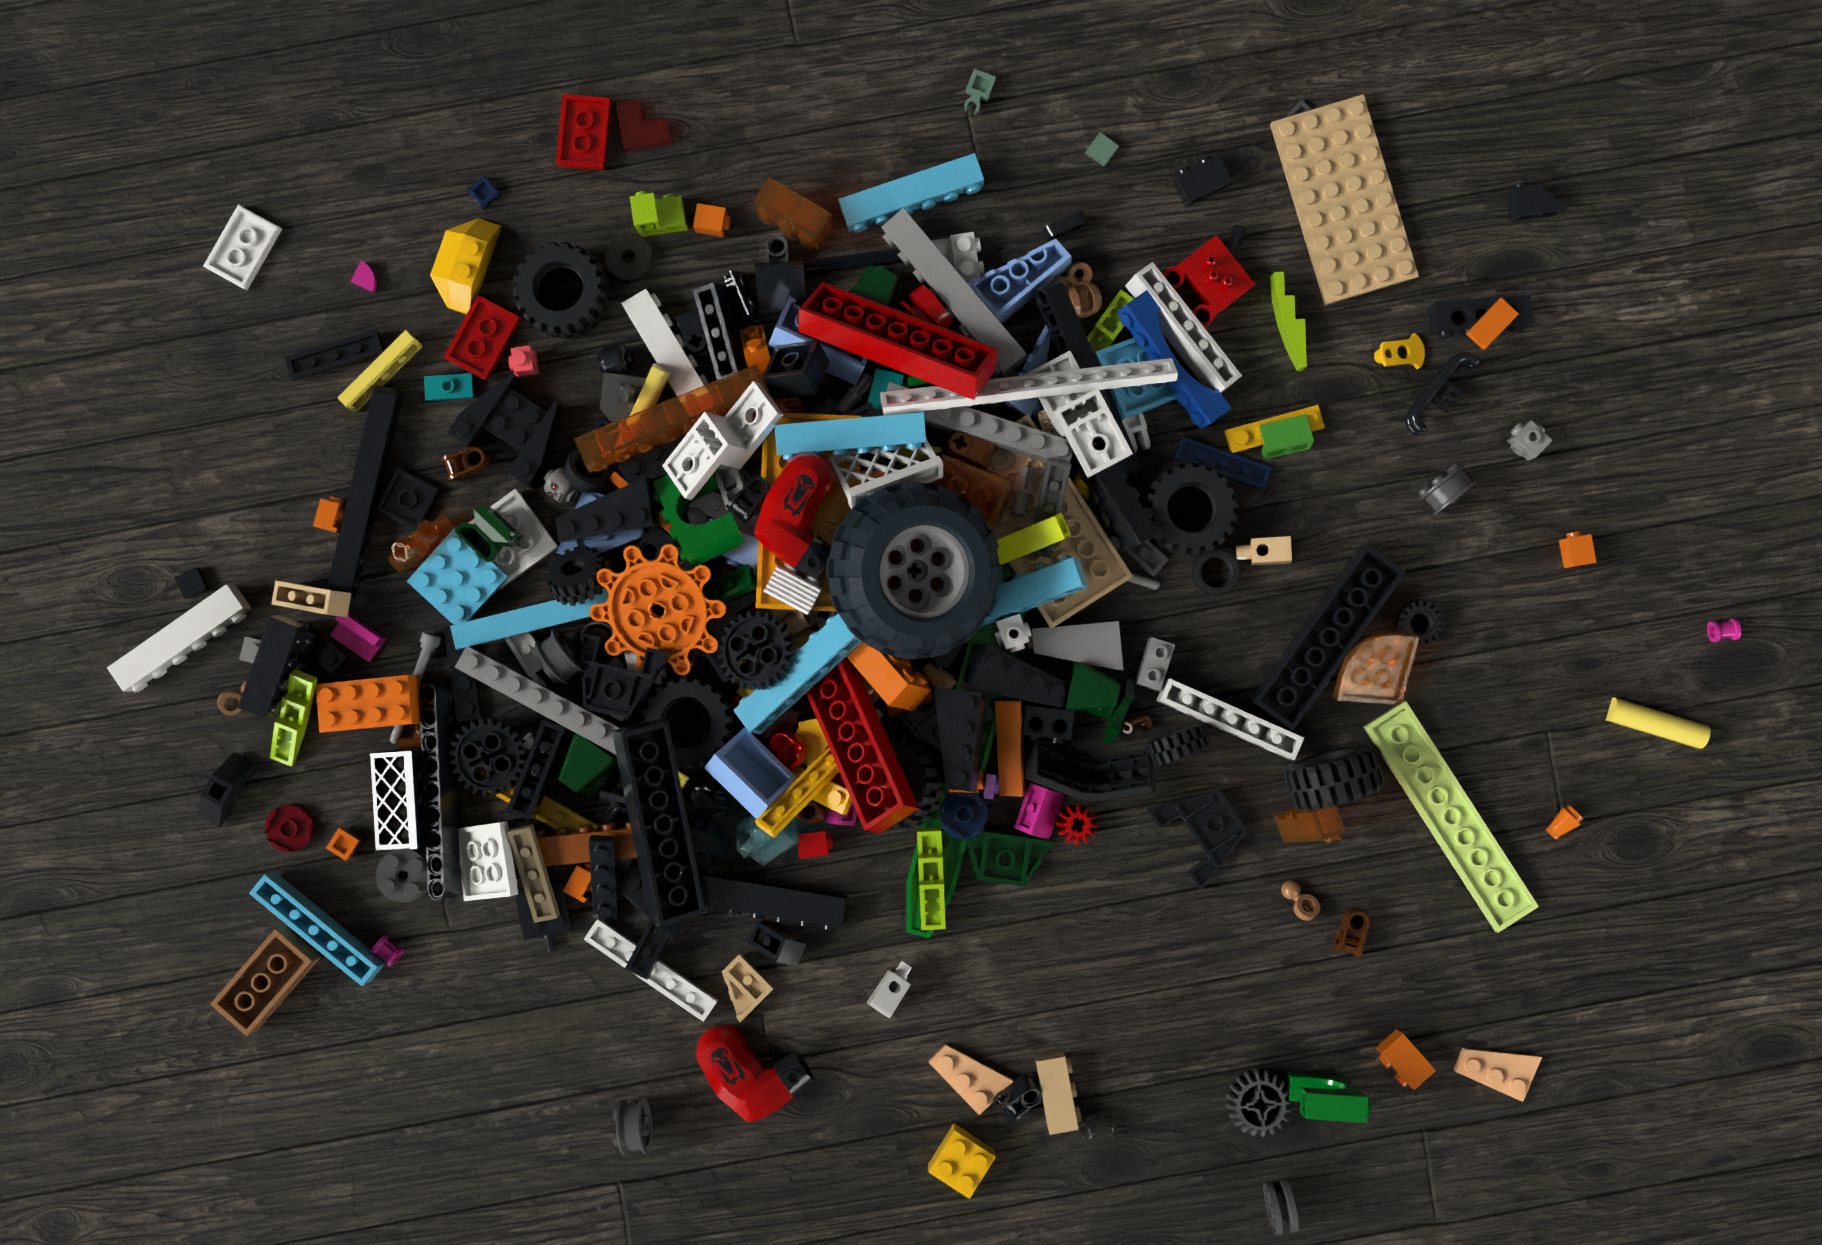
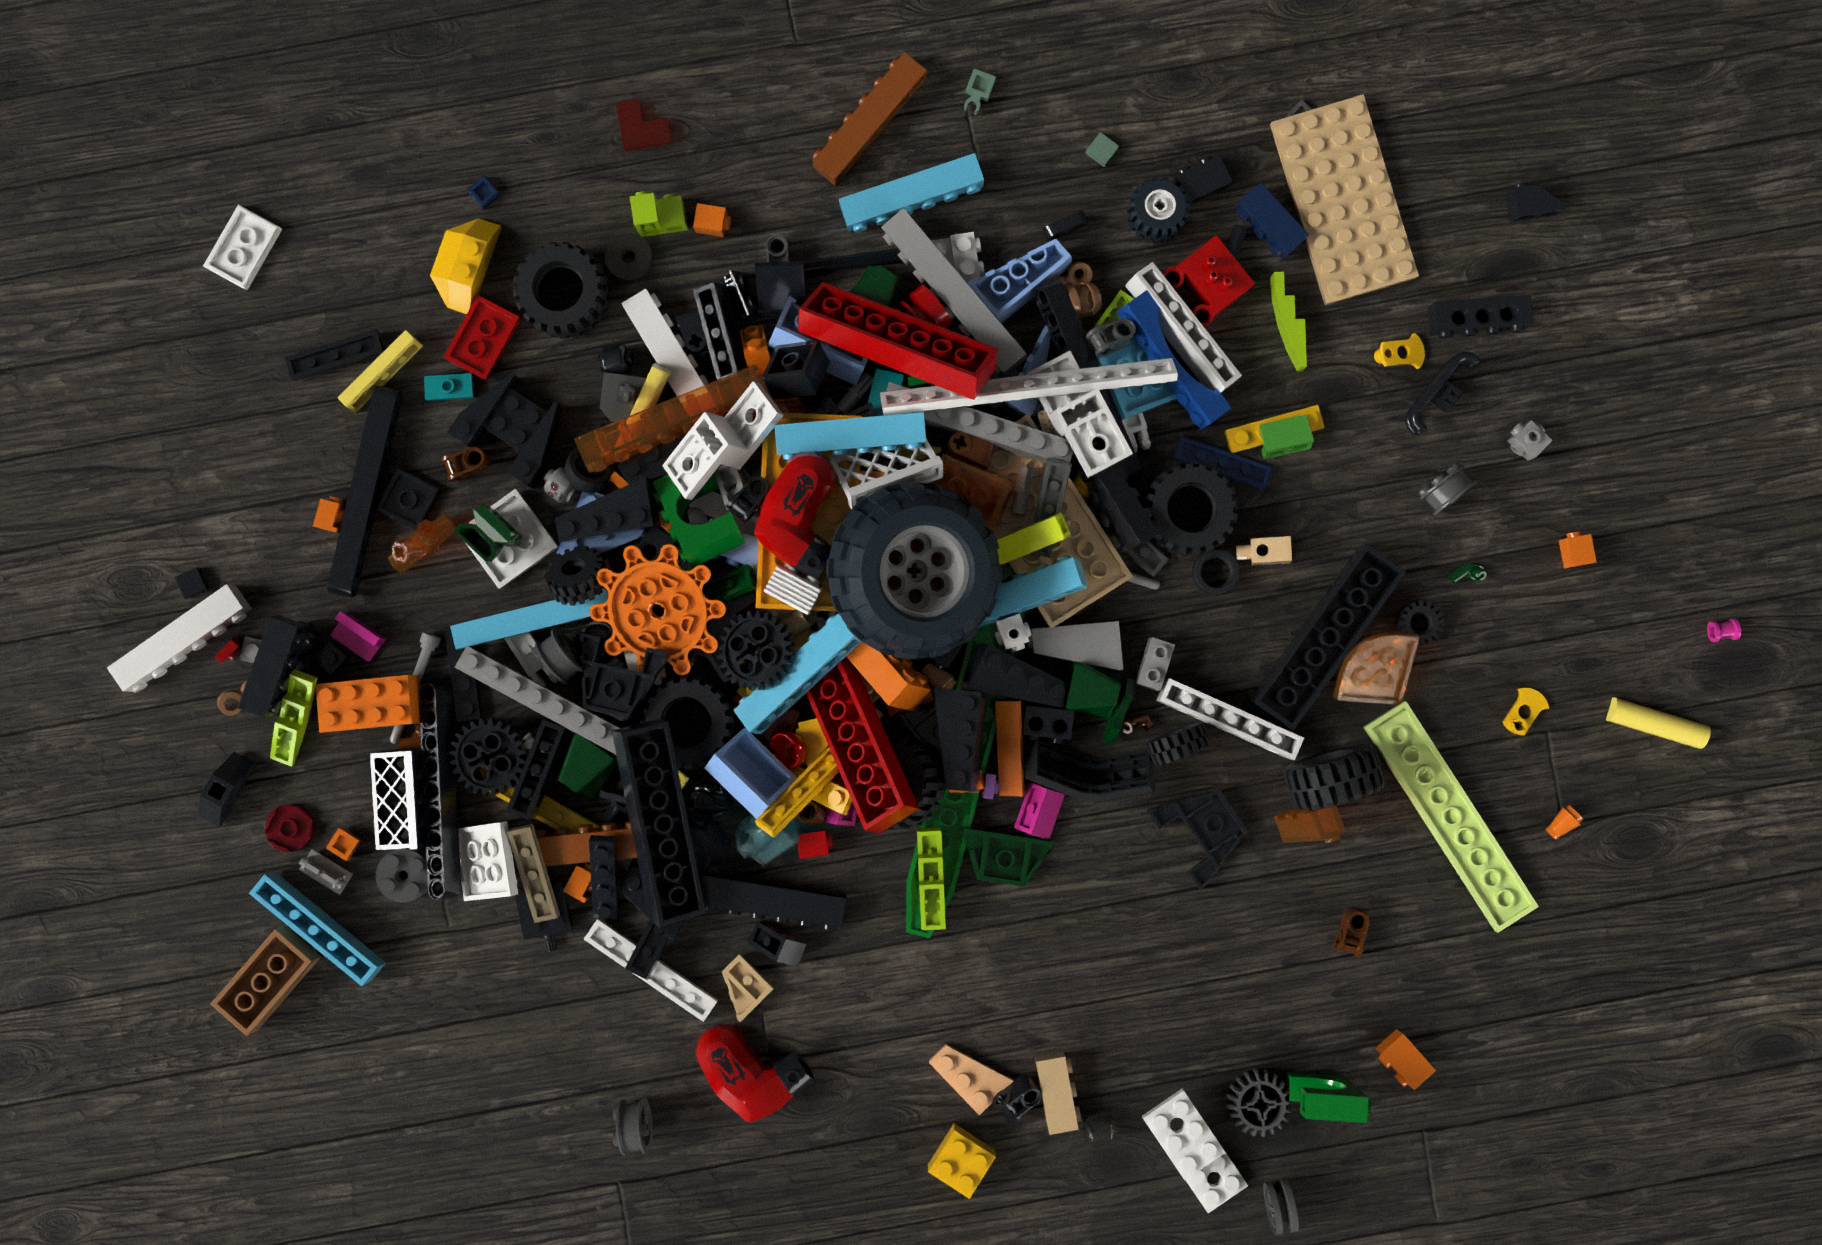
(230, 651): none -> red plate
(311, 598): tan brick -> none
(325, 871): none -> light grey hinge
(364, 277): dark pink tile -> none
(387, 951): dark pink bush -> none
(457, 579): medium azure plate -> none
(523, 361): coral brick -> none
(583, 132): red plate -> none
(793, 214): clear orange brick -> none
(869, 118): none -> dark orange brick
(885, 1000): white torso -> none
(963, 815): dark blue tile -> none
(1085, 826): red gear -> none
(1108, 339): none -> dark grey piece
(1158, 210): none -> black wheel
(1194, 1150): none -> white bracket
(1271, 221): none -> dark blue brick
(1292, 890): medium nougat plate -> none
(1469, 571): none -> dark green arm
(1492, 323): orange tile -> none
(1502, 1071): light nougat wing -> none
(1534, 701): none -> yellow piece

